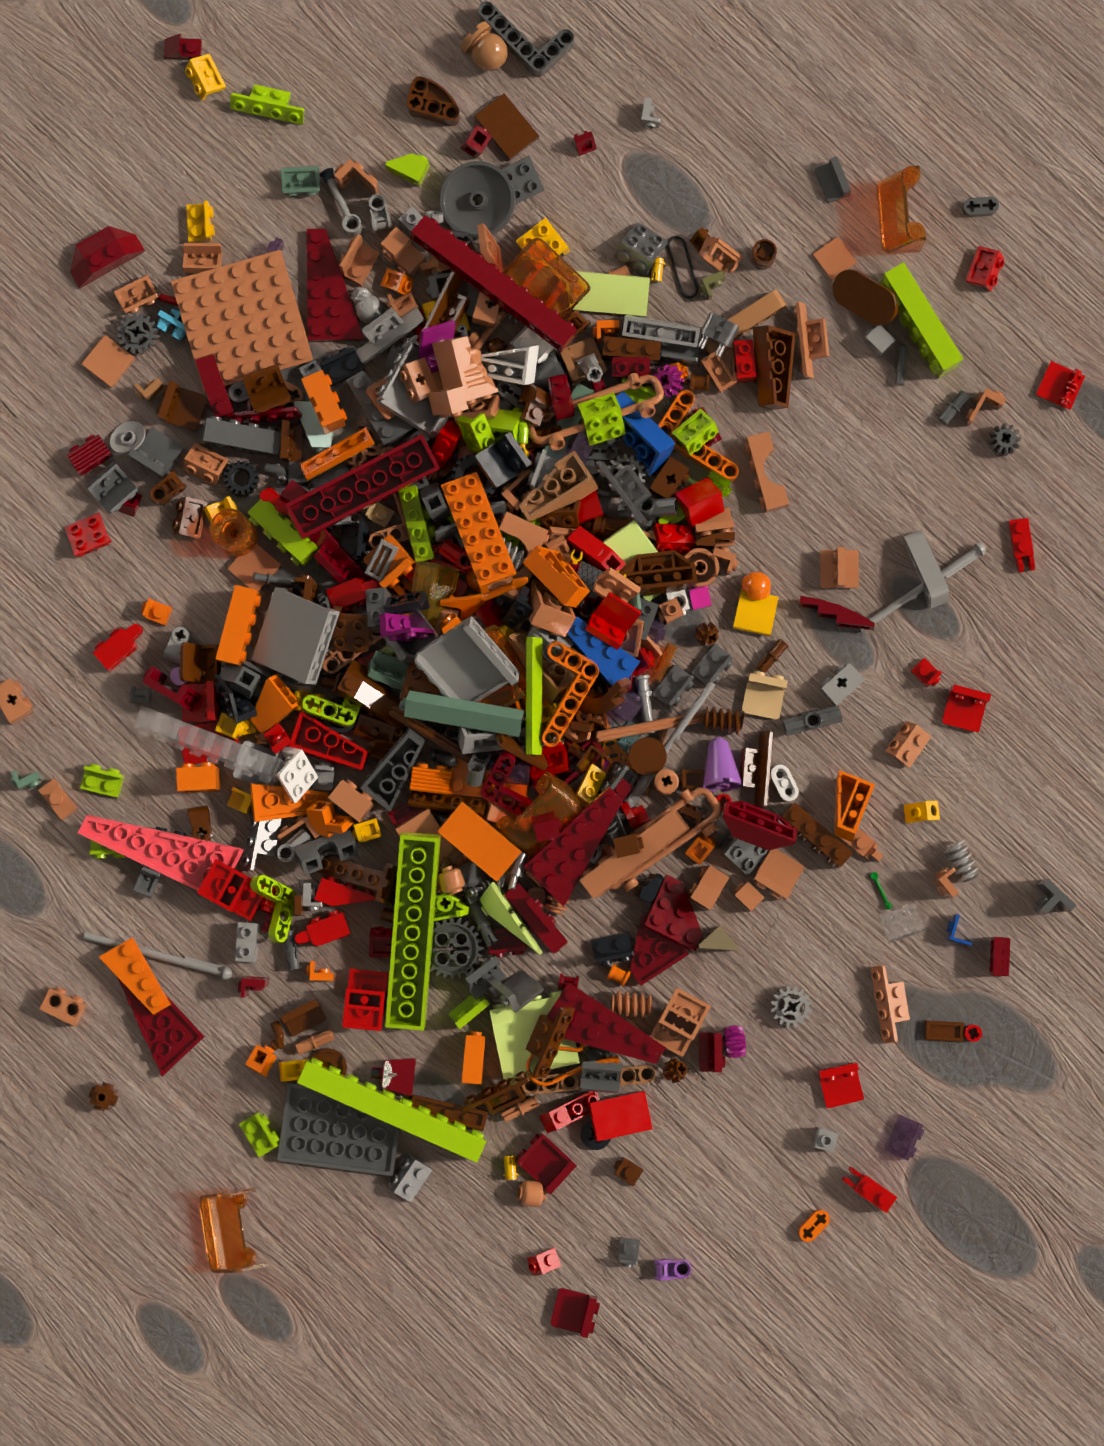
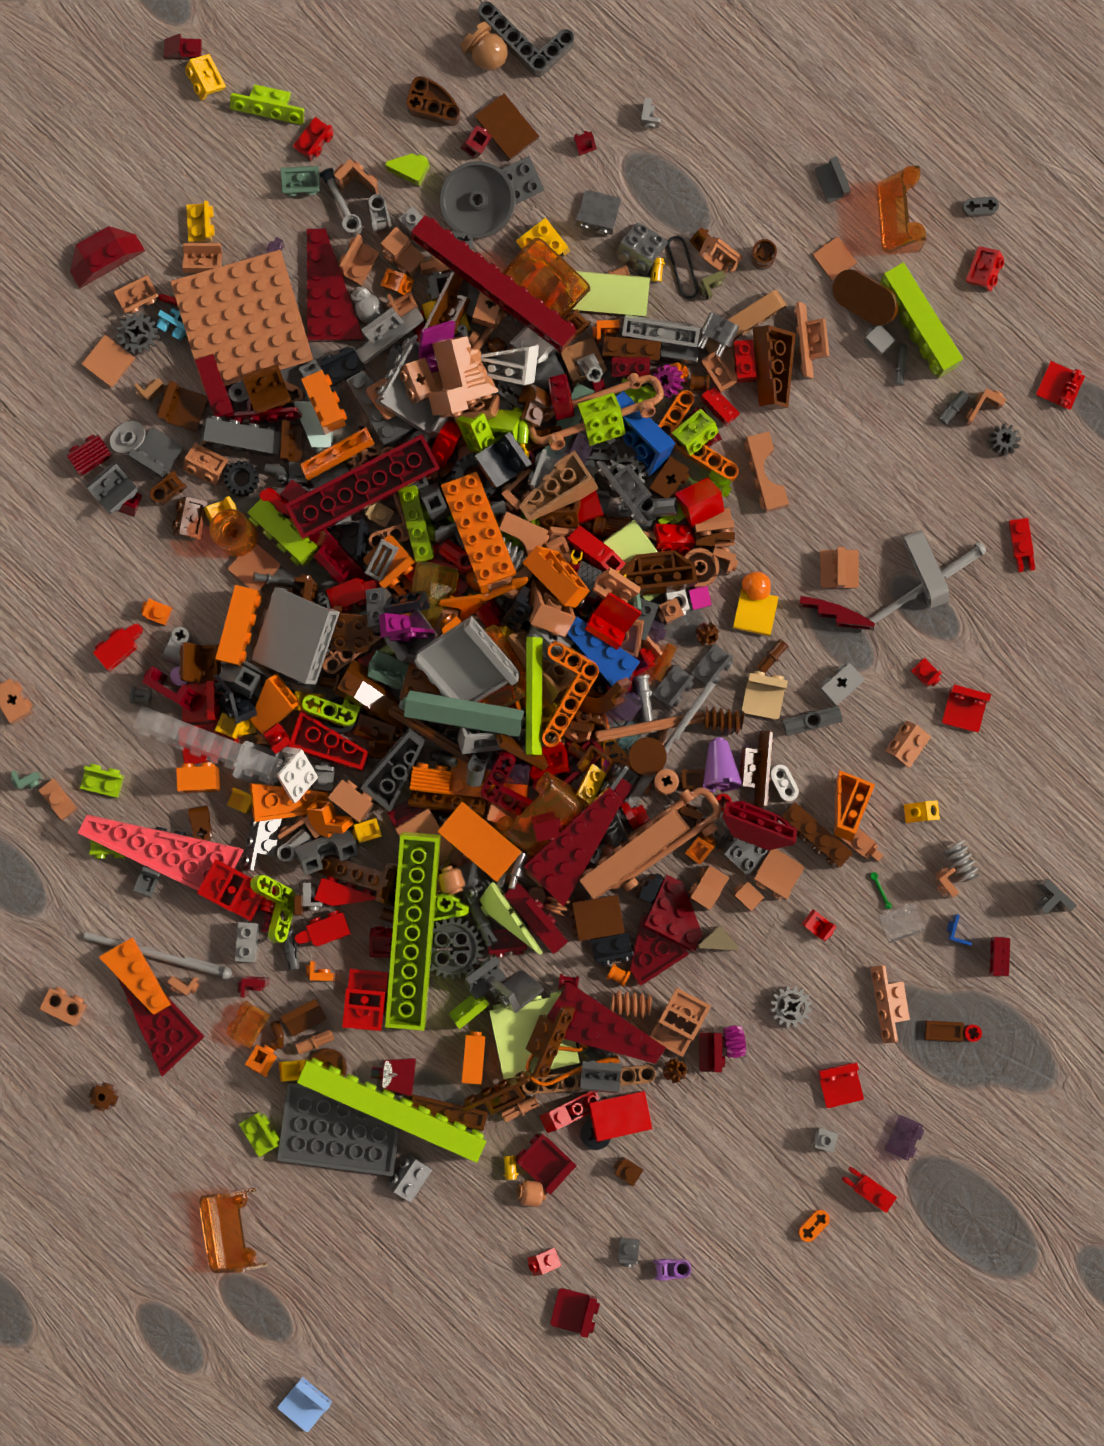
(87, 535): red hinge -> none
(179, 986): none -> nougat bracket
(247, 1024): none -> clear orange bracket
(305, 1404): none -> light blue bracket
(313, 139): none -> red bracket
(437, 215): light grey tile -> none
(489, 247): nougat tile -> none
(597, 918): none -> reddish brown brick
(598, 212): none -> flat silver bracket
(628, 845): reddish brown brick -> none
(720, 406): none -> red bracket
(818, 925): none -> red bracket

